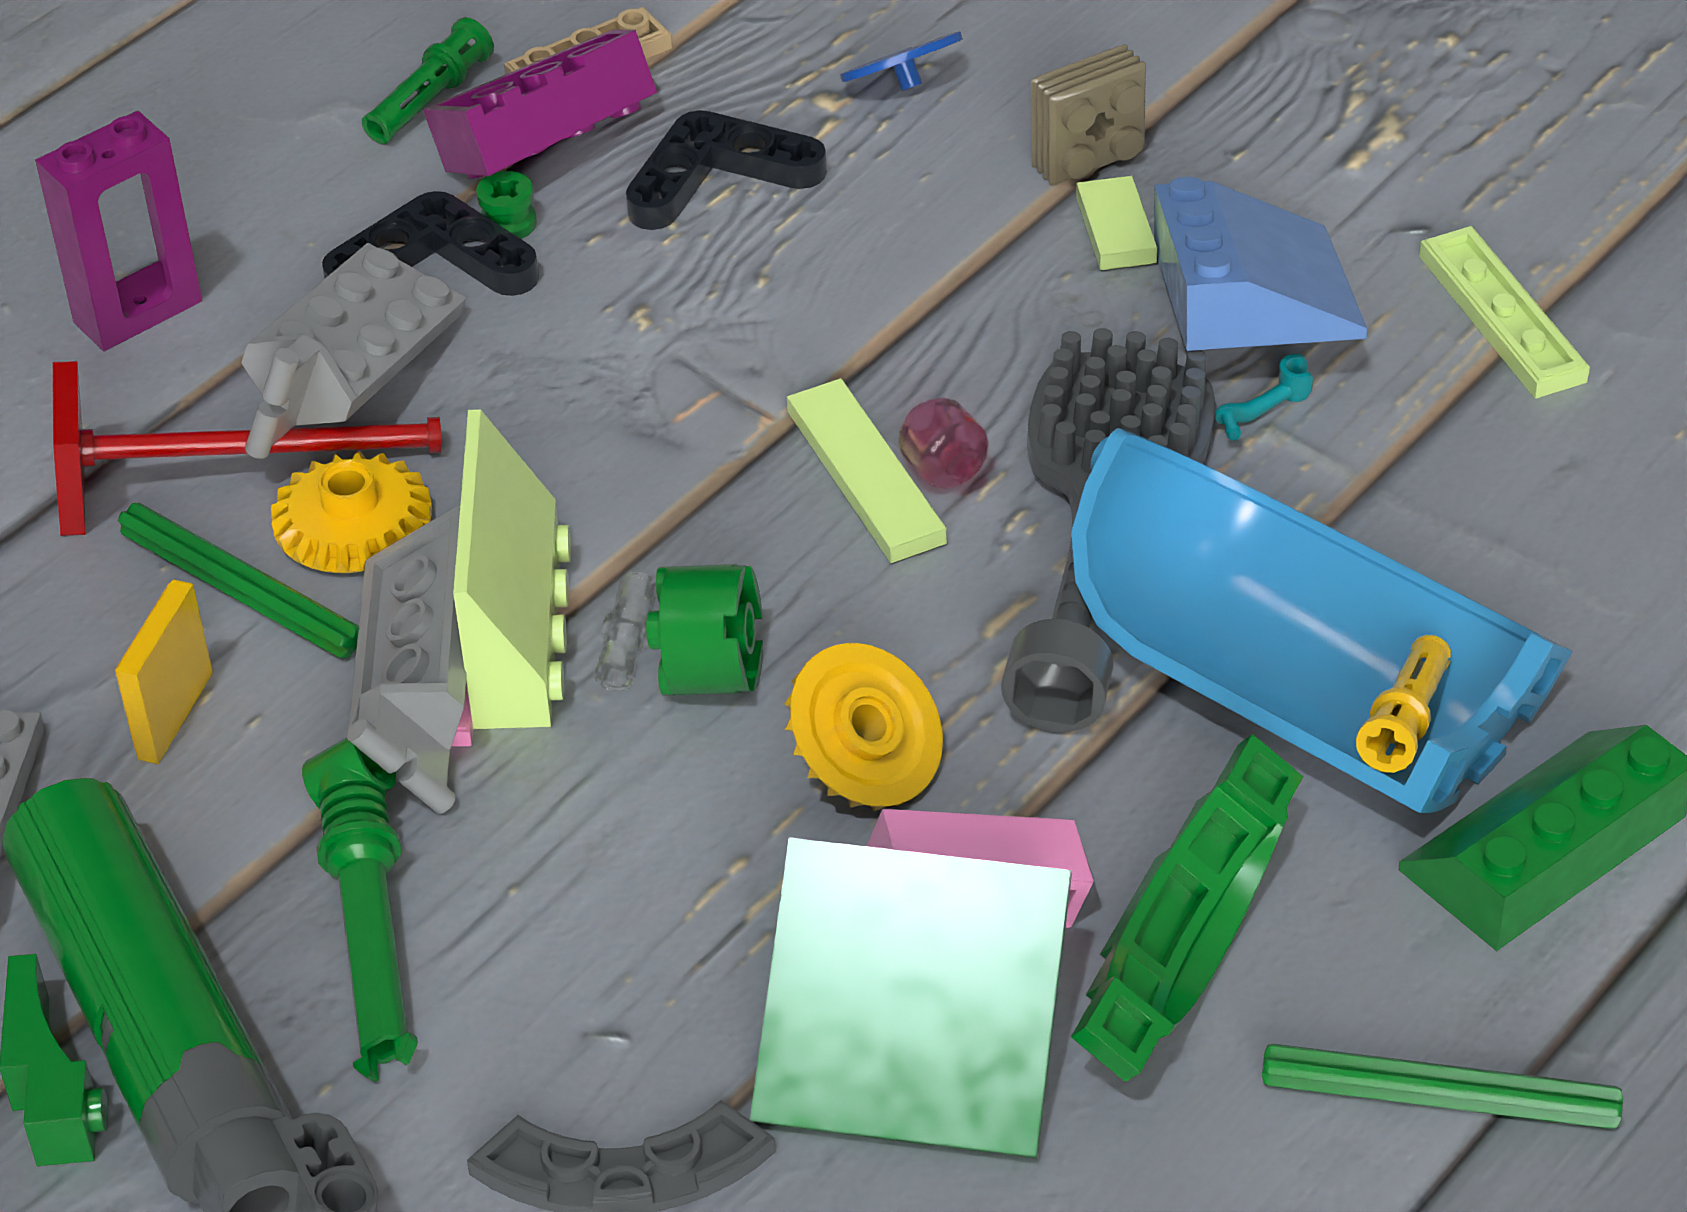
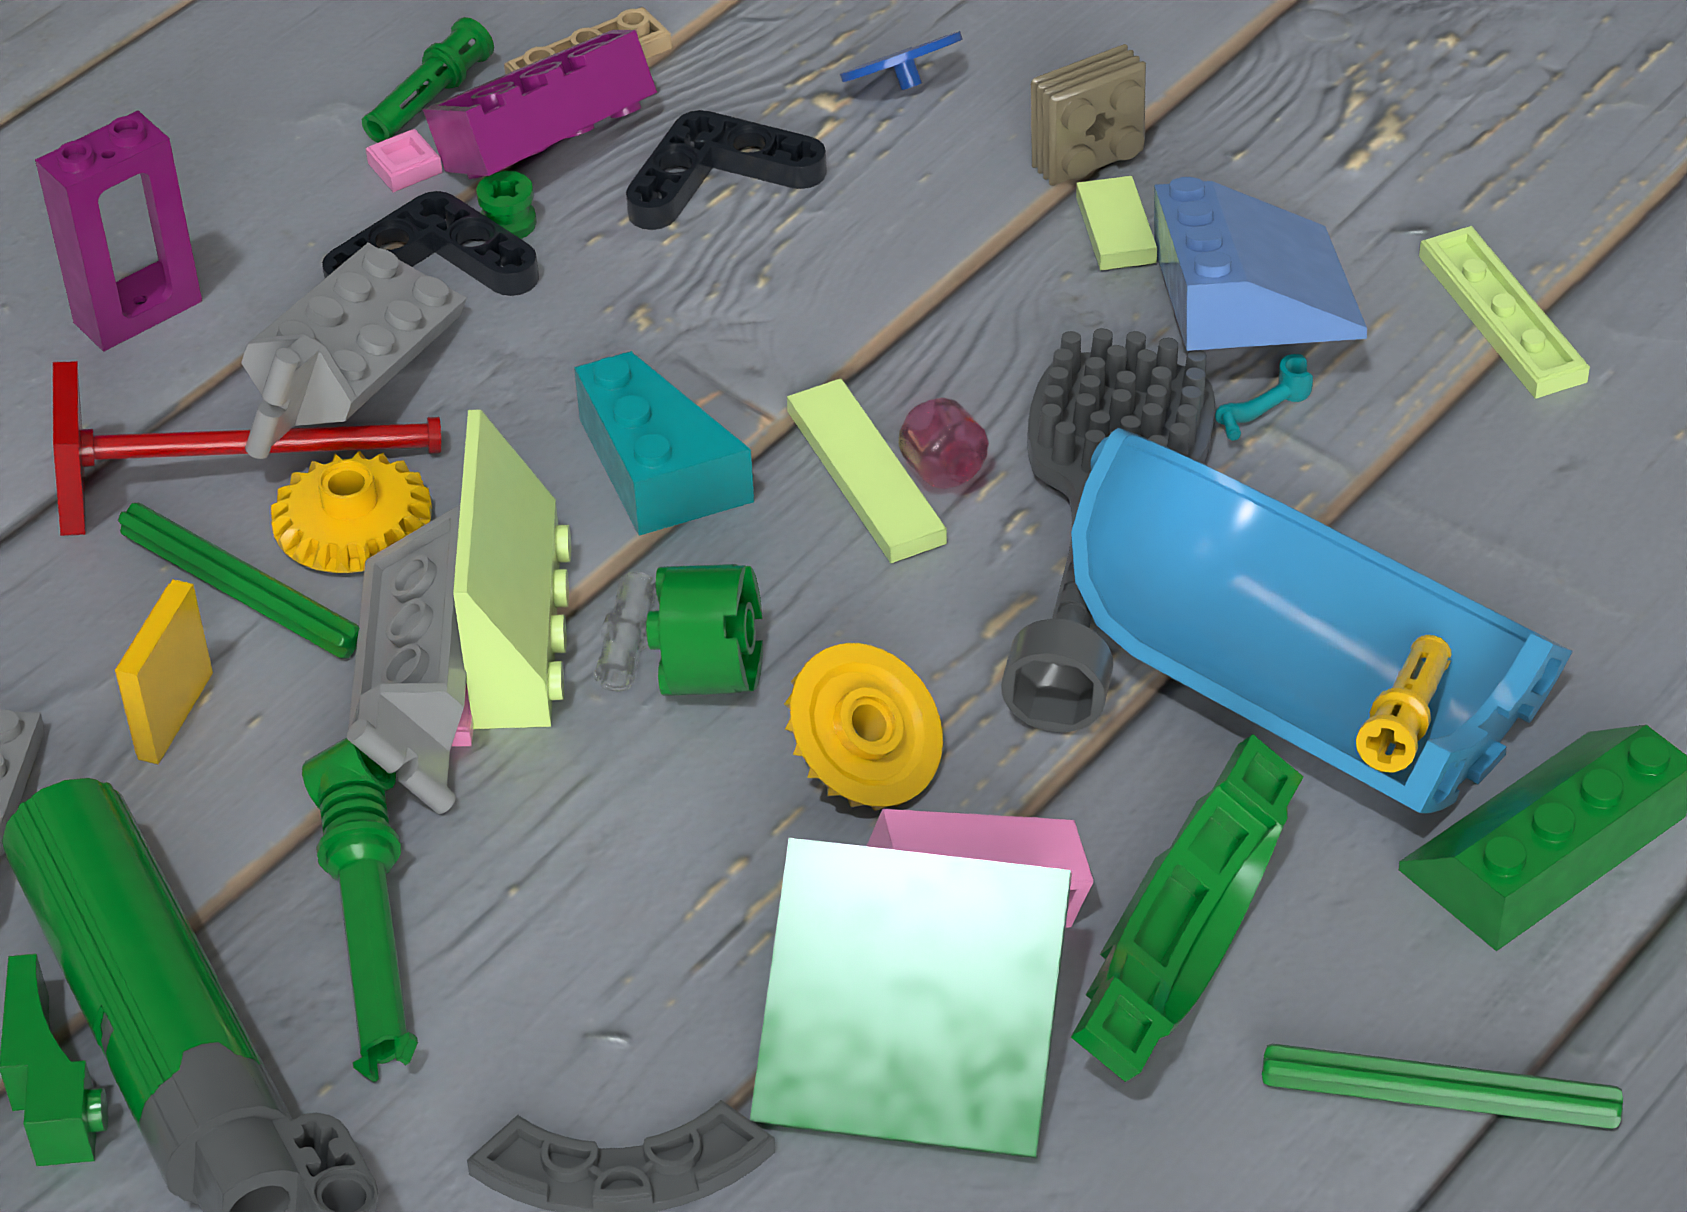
(404, 160): none -> bright pink tile
(659, 445): none -> teal wedge

